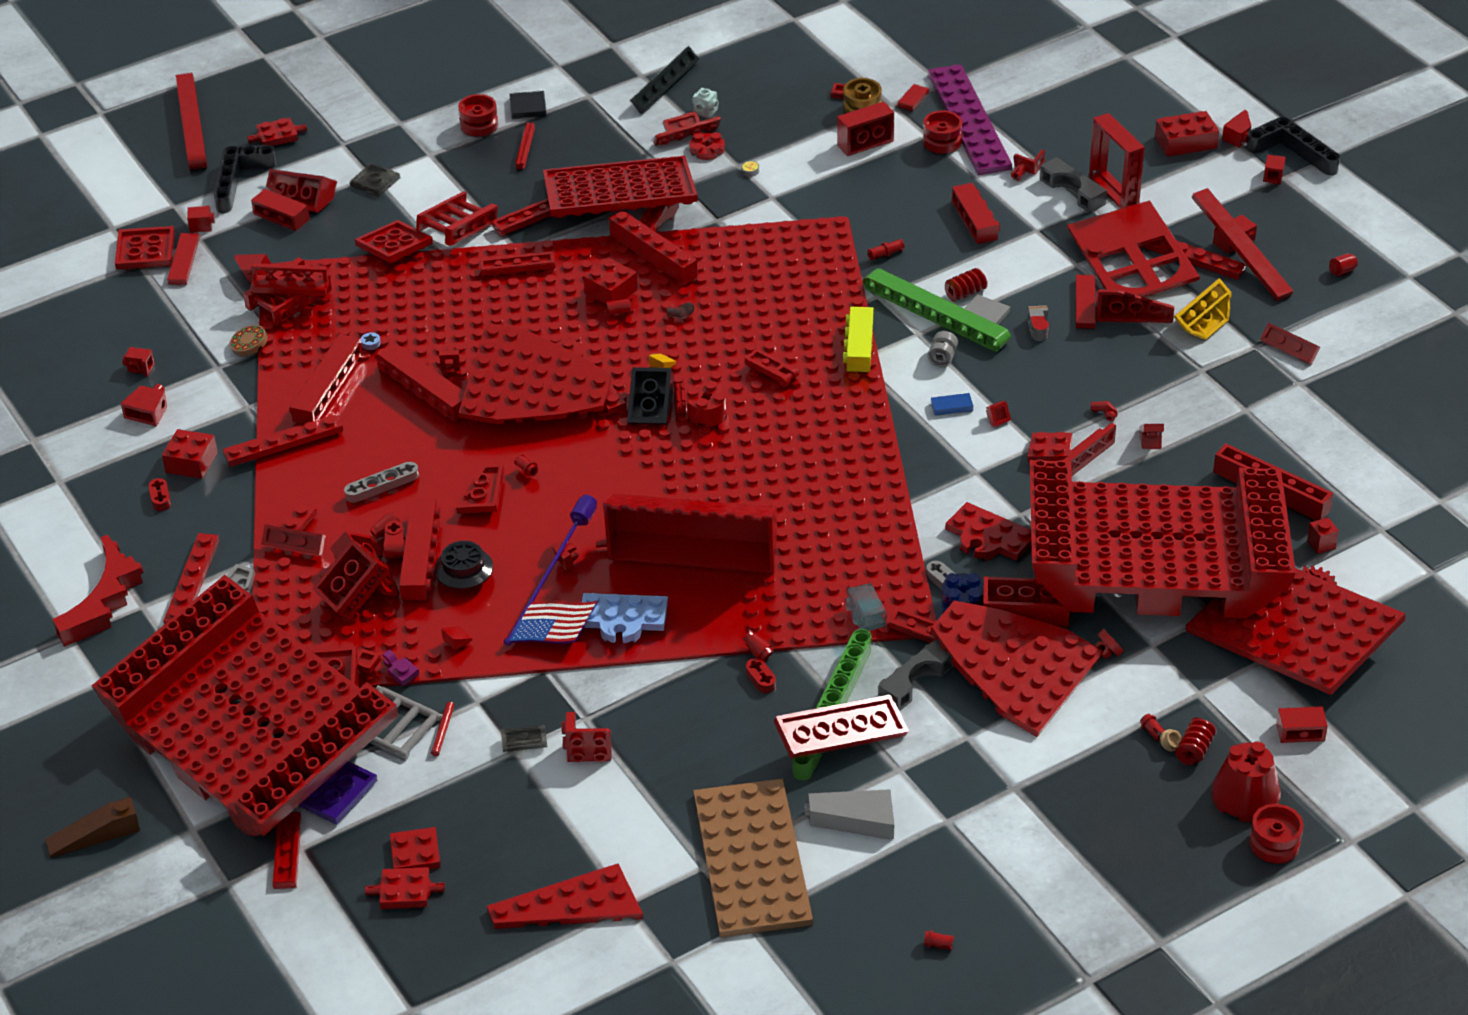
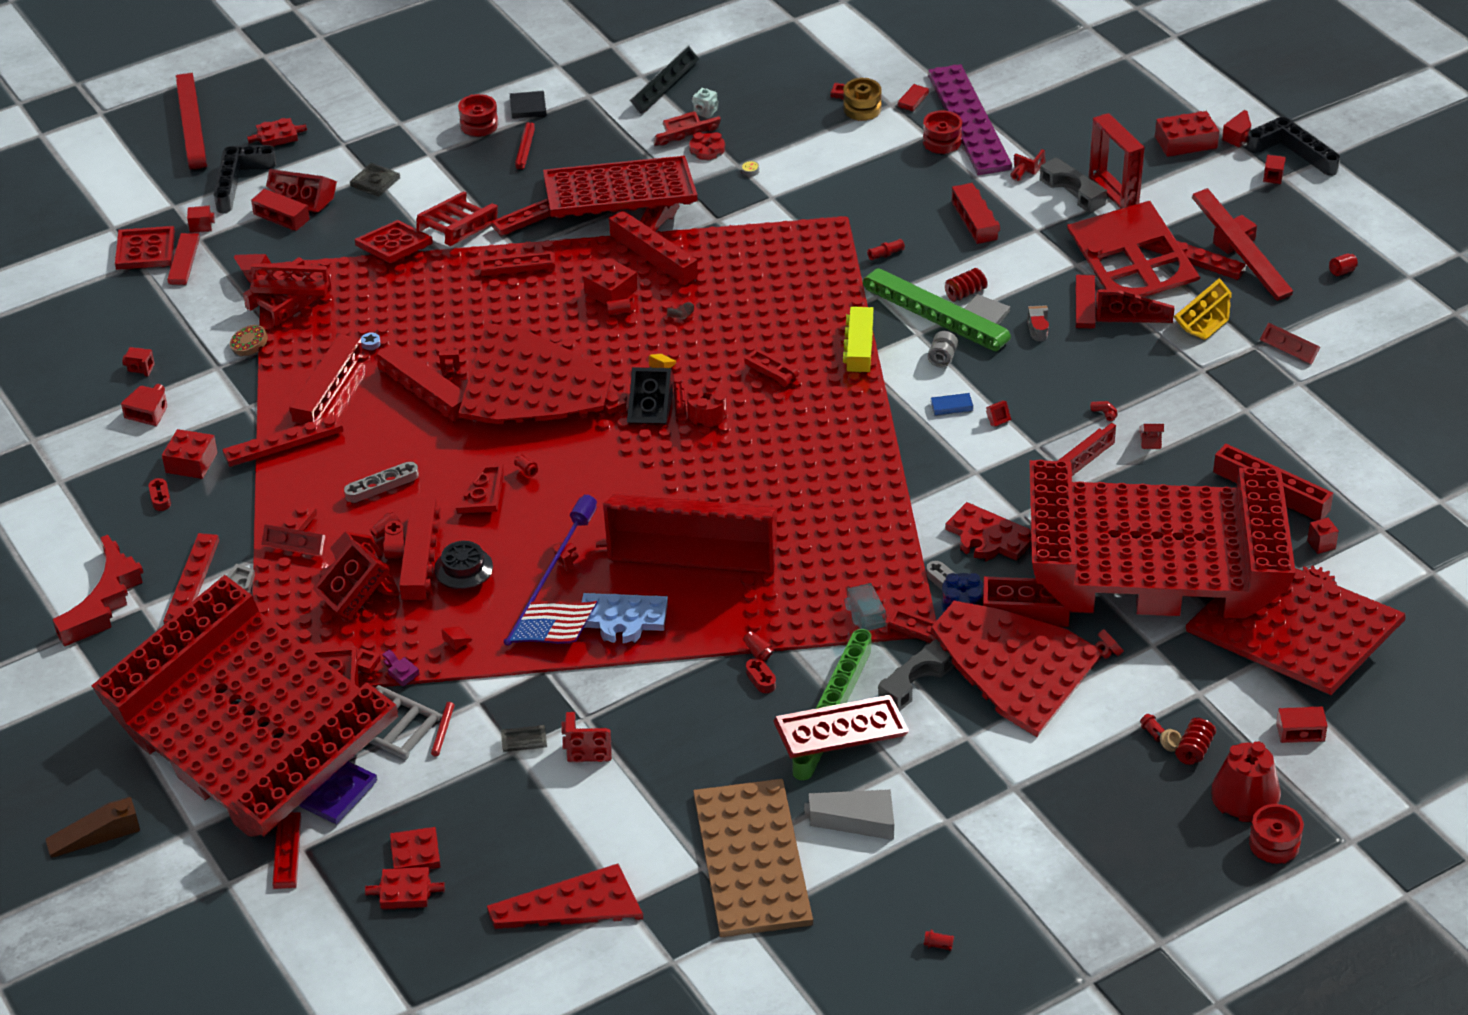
(865, 128): red brick -> none
(1050, 446): red plate -> none

